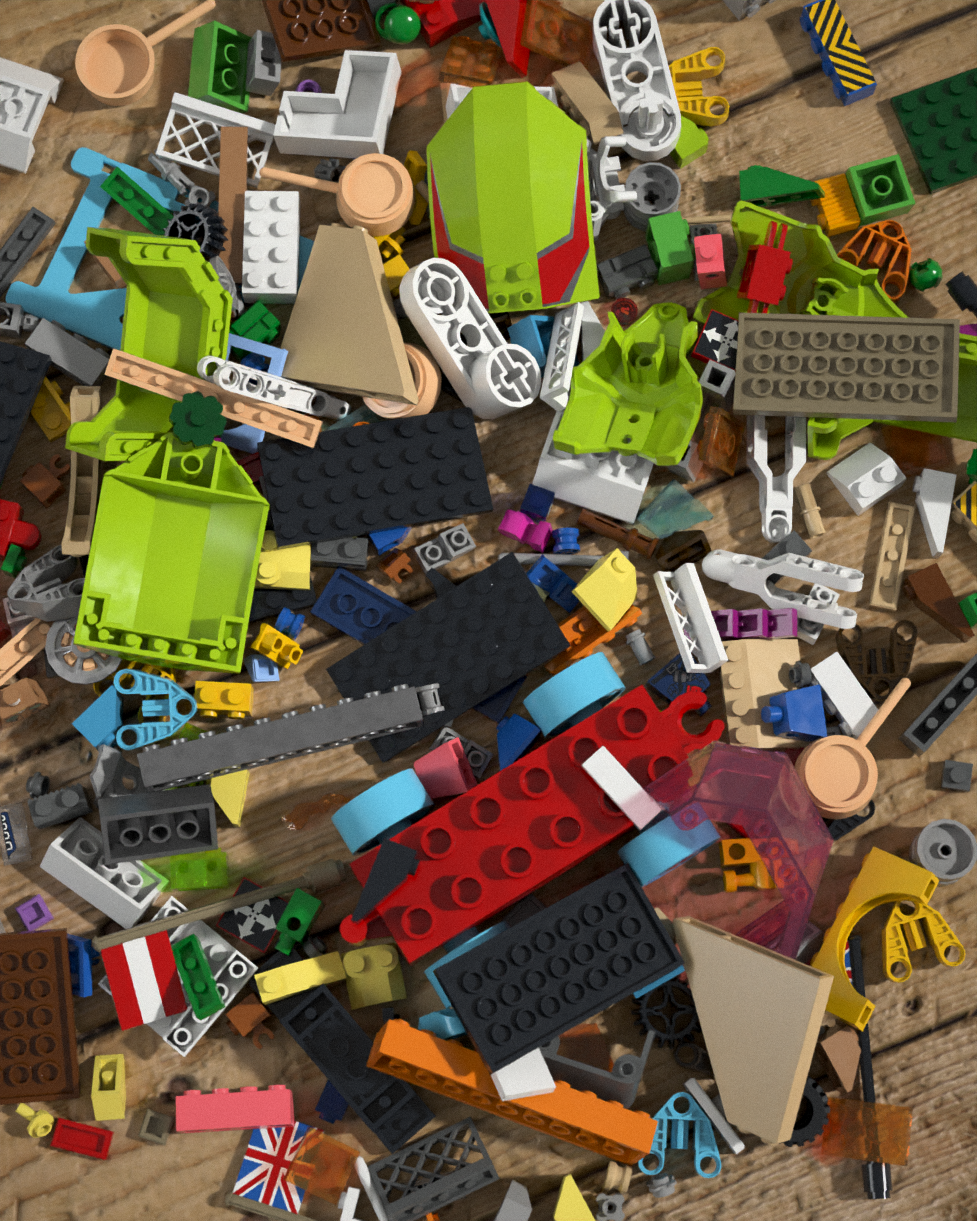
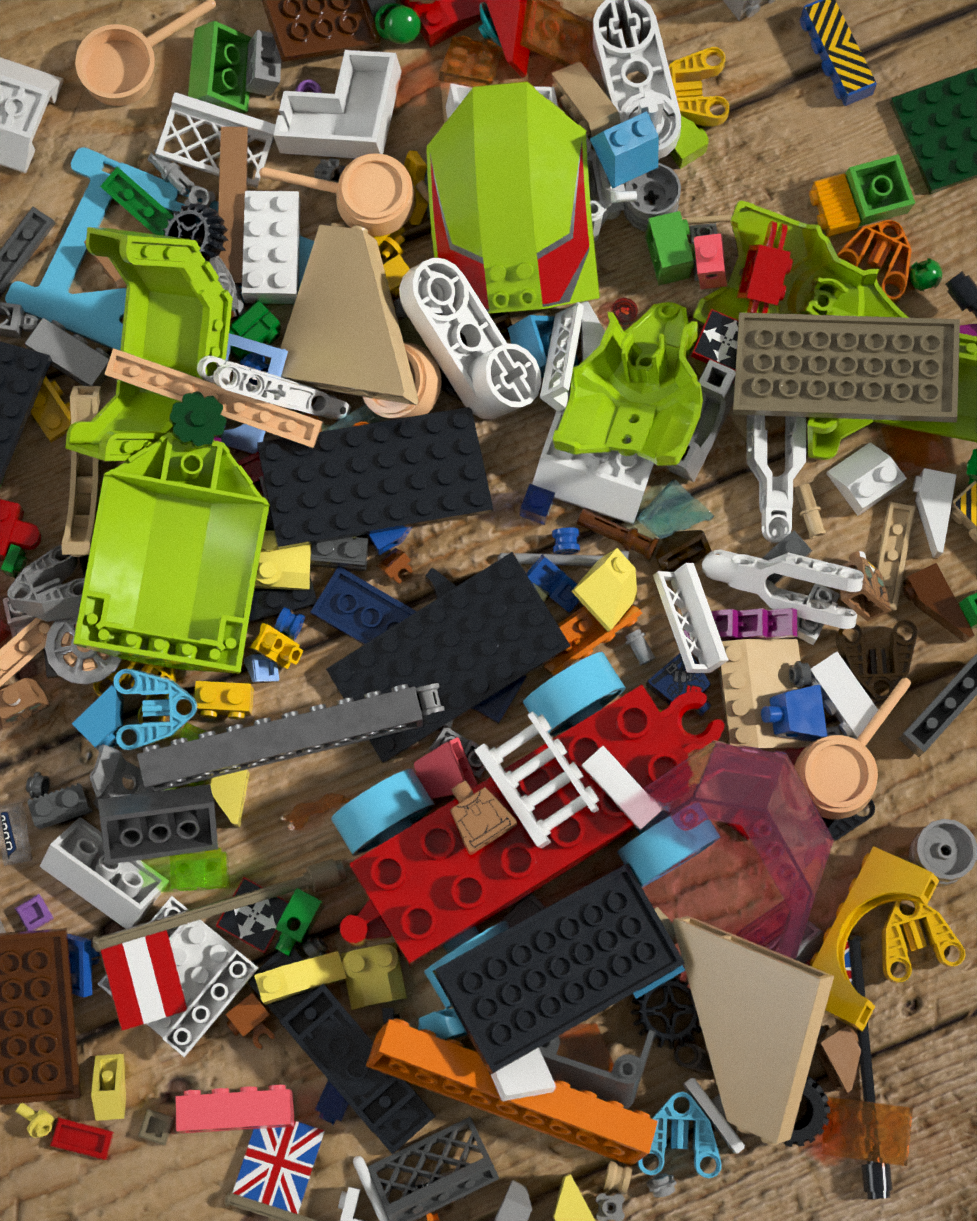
(43, 483): dark orange brick -> none
(197, 977): green plate -> none
(321, 1165): clear orange plate -> none
(388, 873): black slope -> none
(444, 549): light grey slope -> none
(479, 817): none -> medium nougat torso
(509, 781): none -> white fence
(515, 739): blue slope -> none
(522, 528): dark pink leg -> none
(627, 272): dark grey brick -> none
(628, 149): none -> dark azure slope
(721, 440): clear orange plate -> none
(742, 852): yellow hips -> none
(771, 187): green slope -> none
(872, 598): none -> medium nougat torso
(956, 776): dark grey plate -> none

